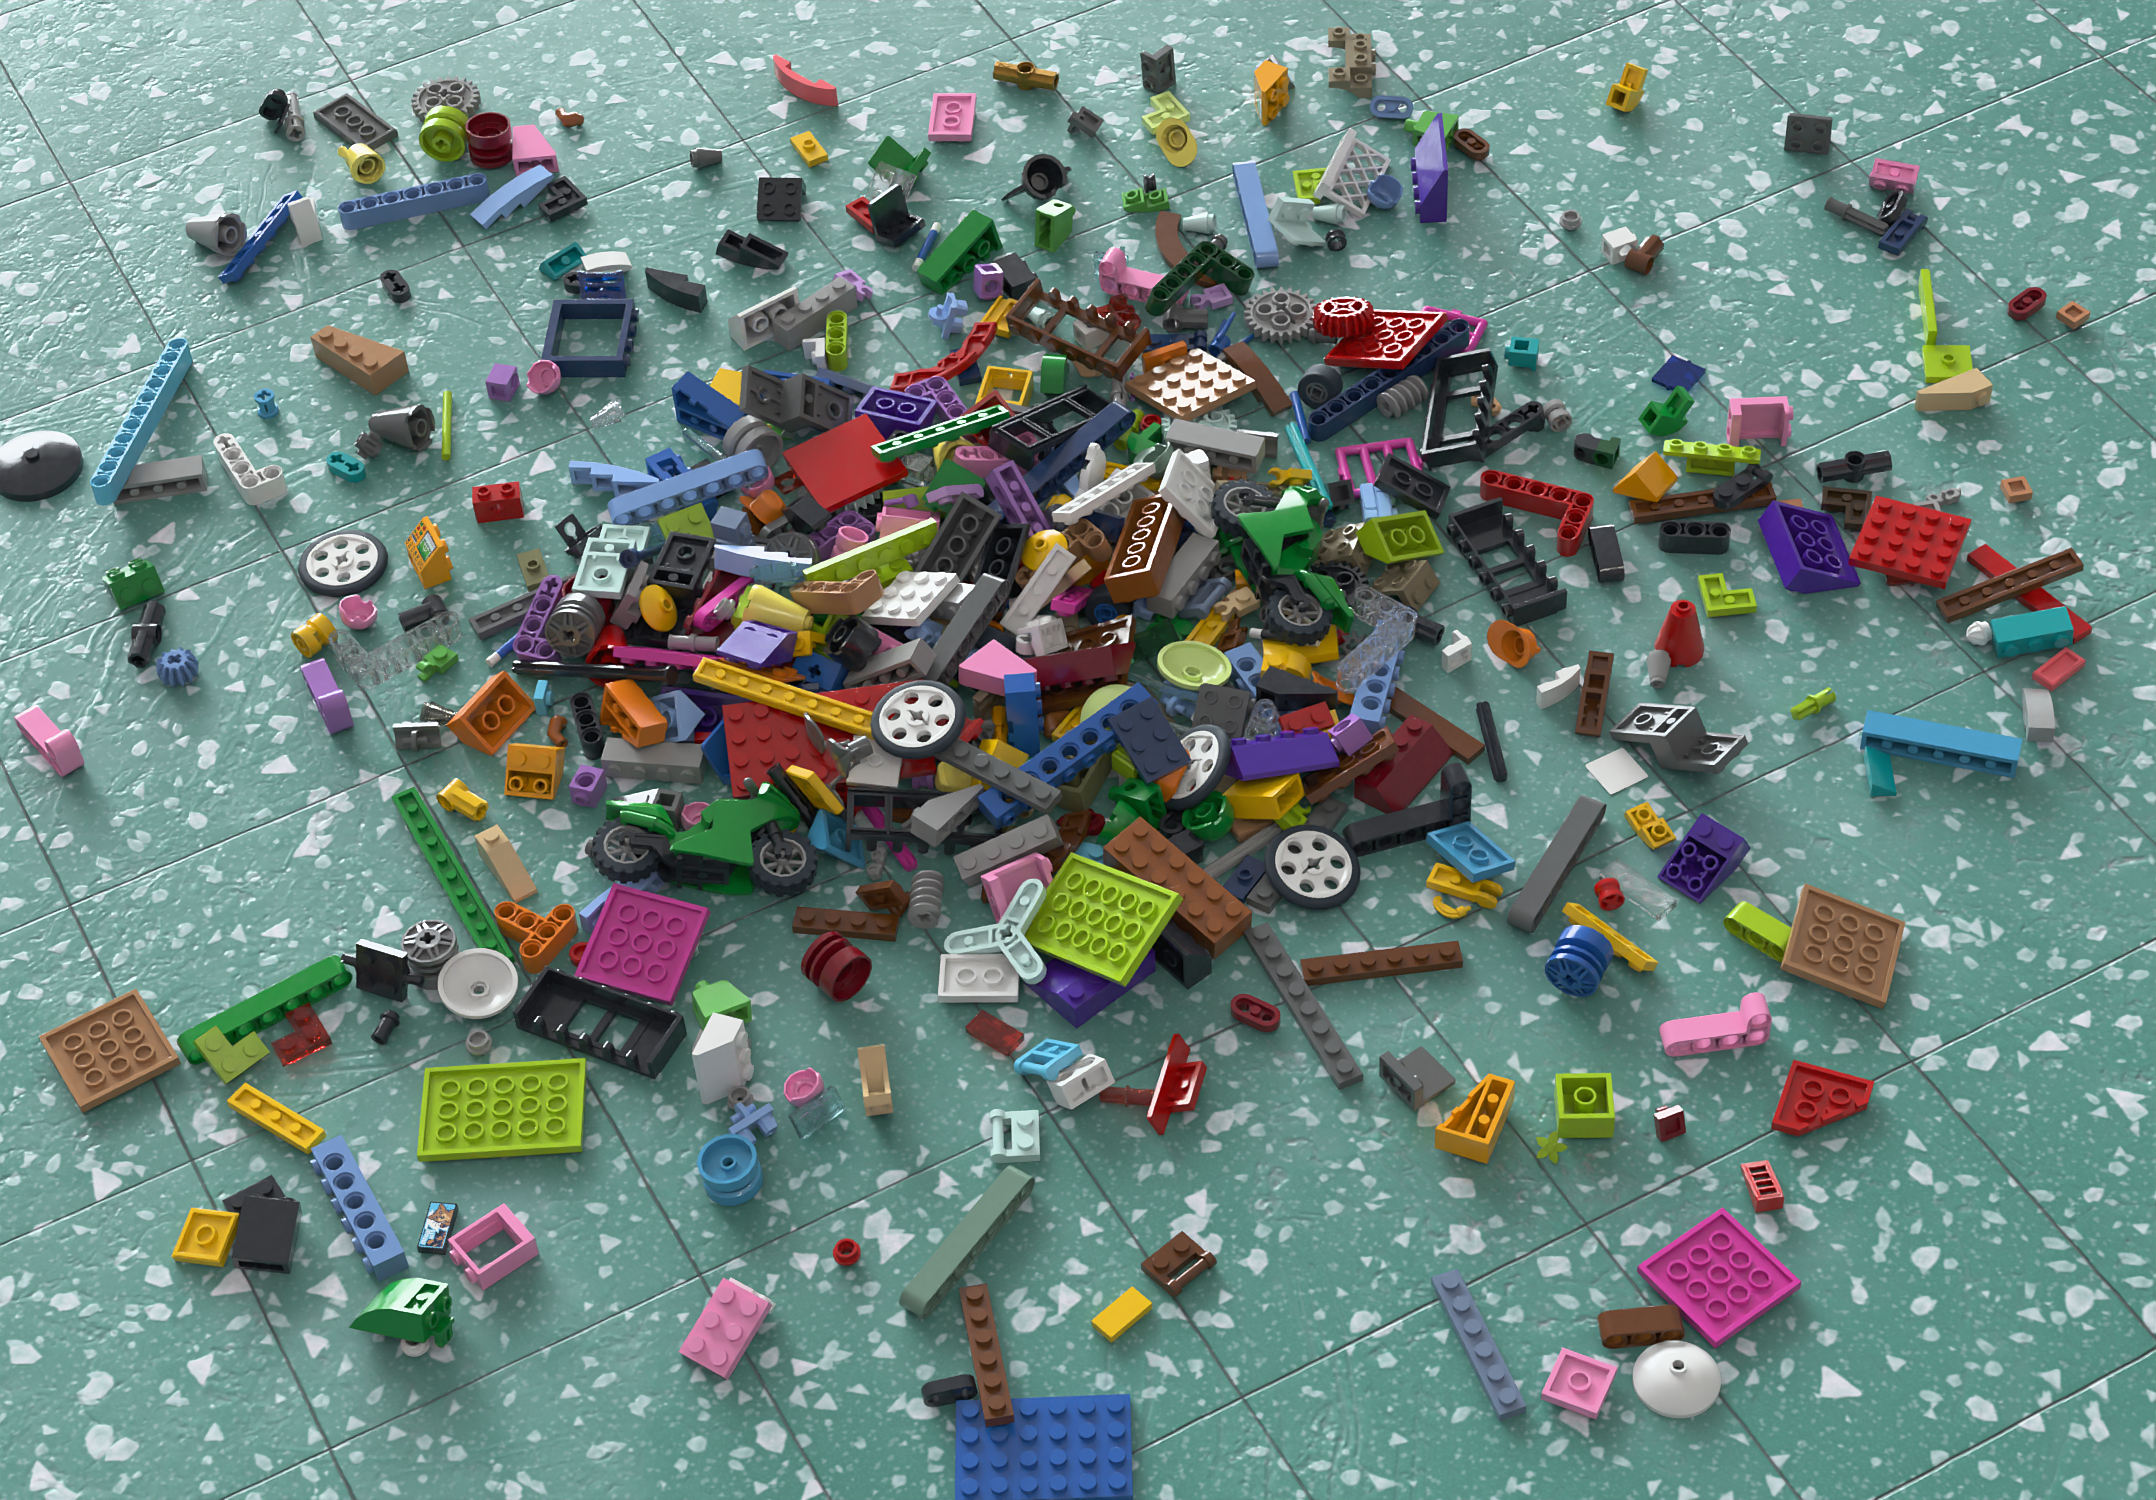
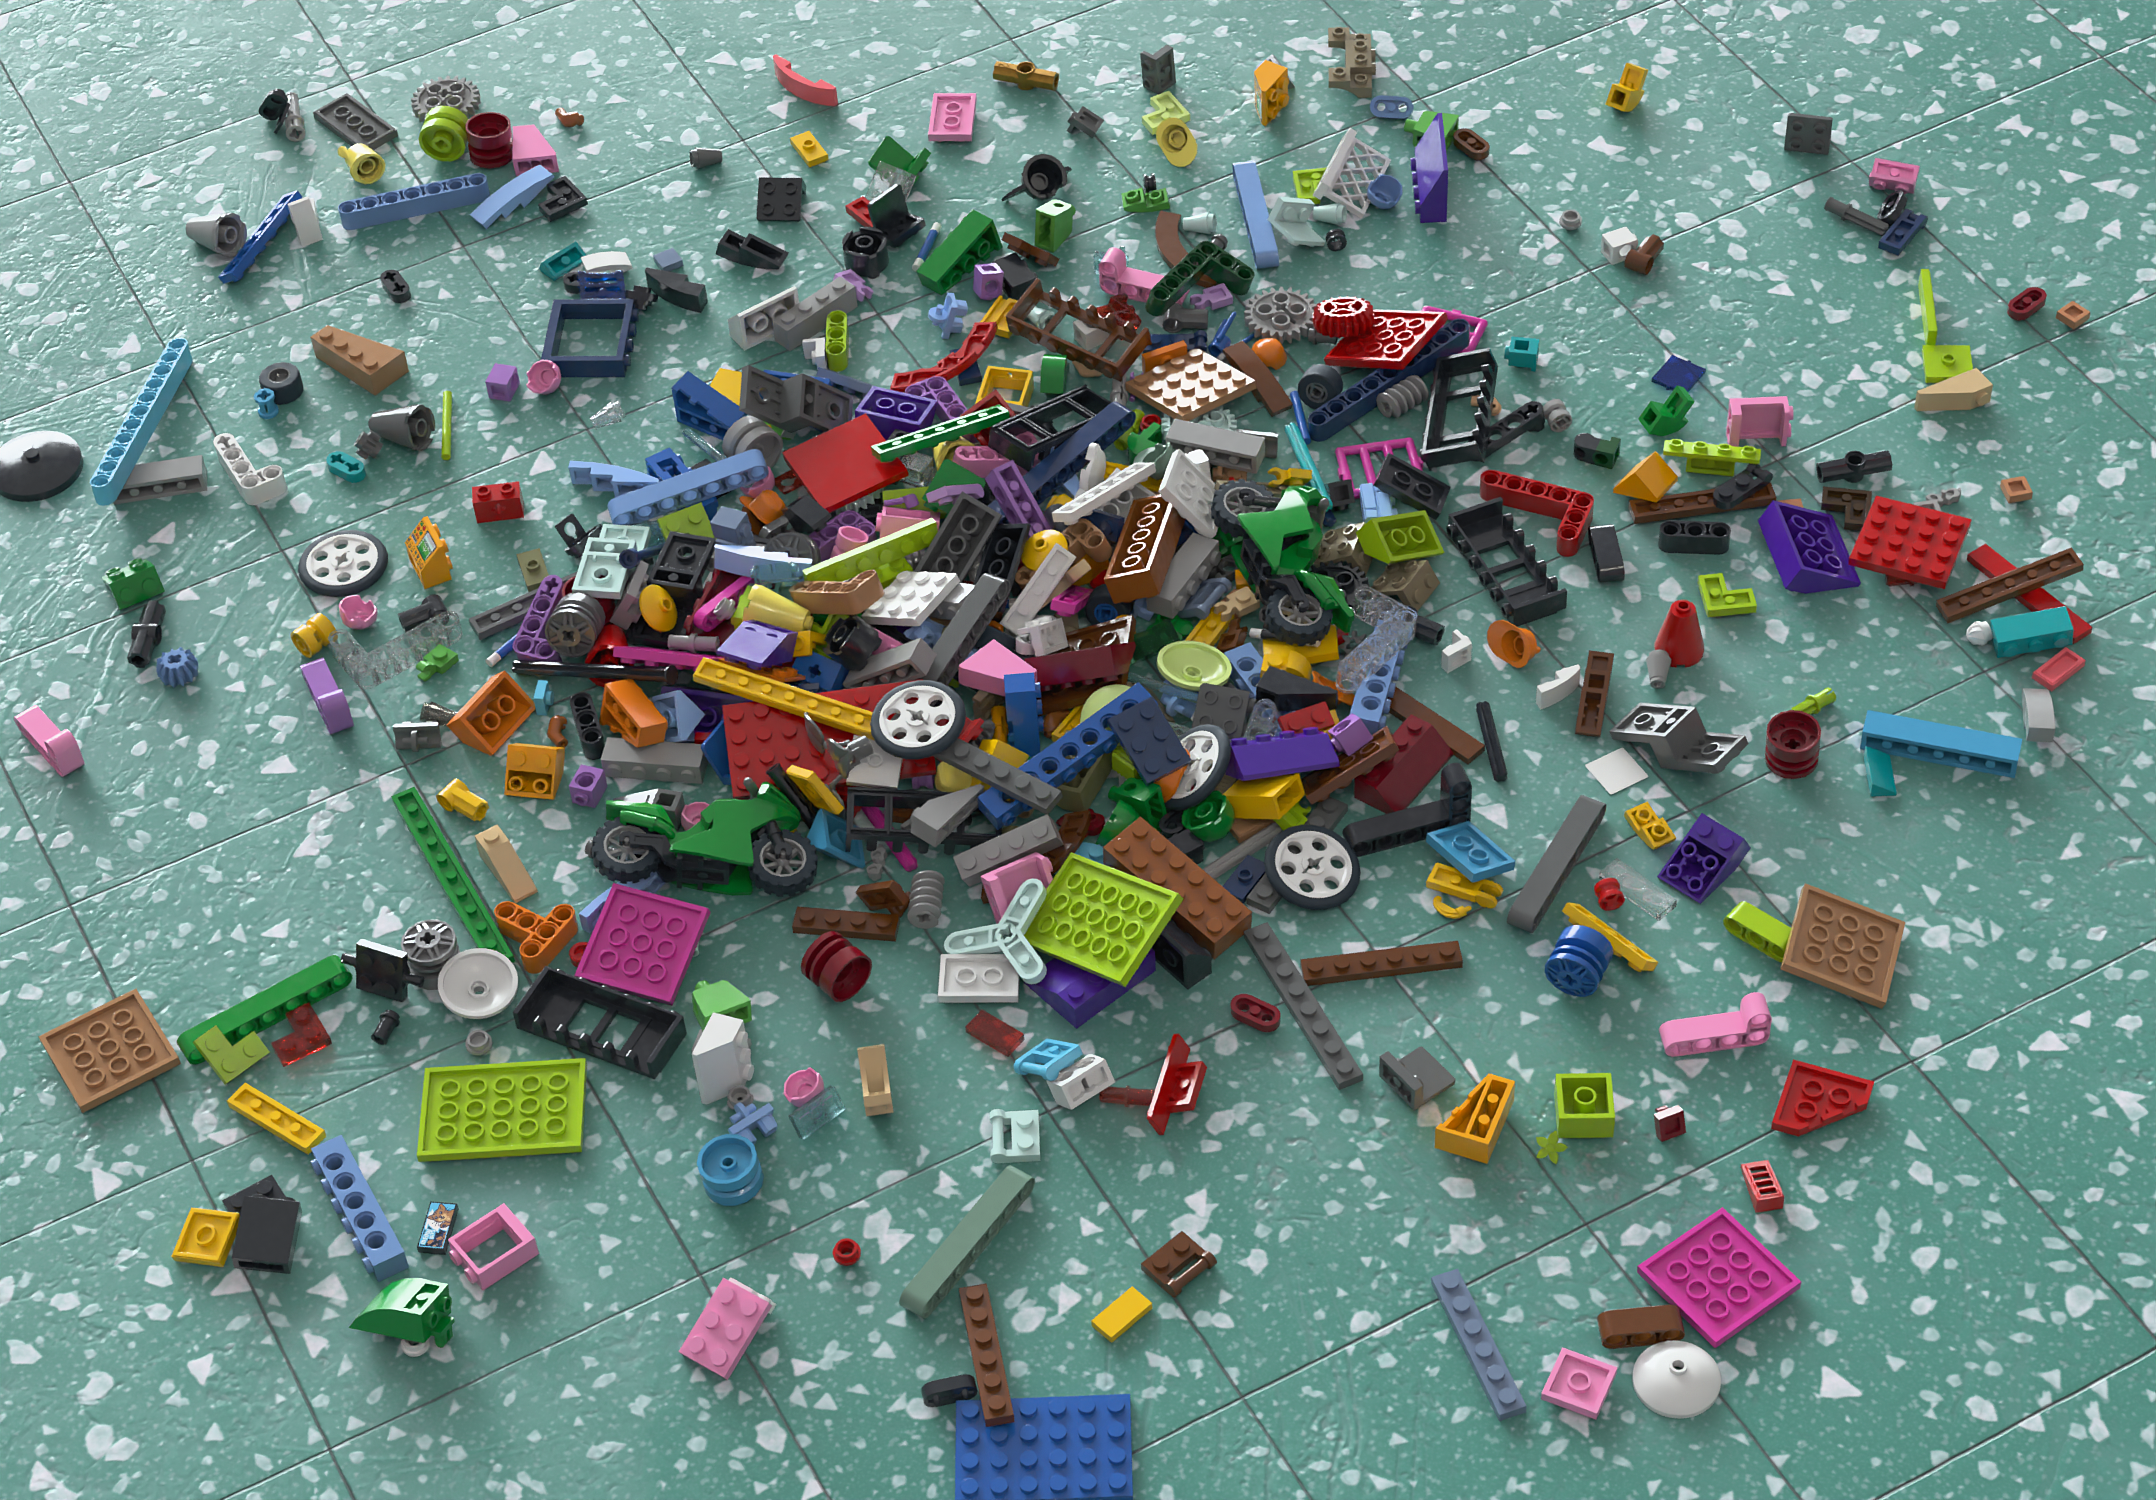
(283, 380): none -> black wheel
(642, 297): none -> black plate
(668, 260): none -> sand blue tile
(865, 252): none -> black brick
(1026, 249): none -> reddish brown plate
(1270, 352): none -> orange hair
(1792, 744): none -> dark red wheel

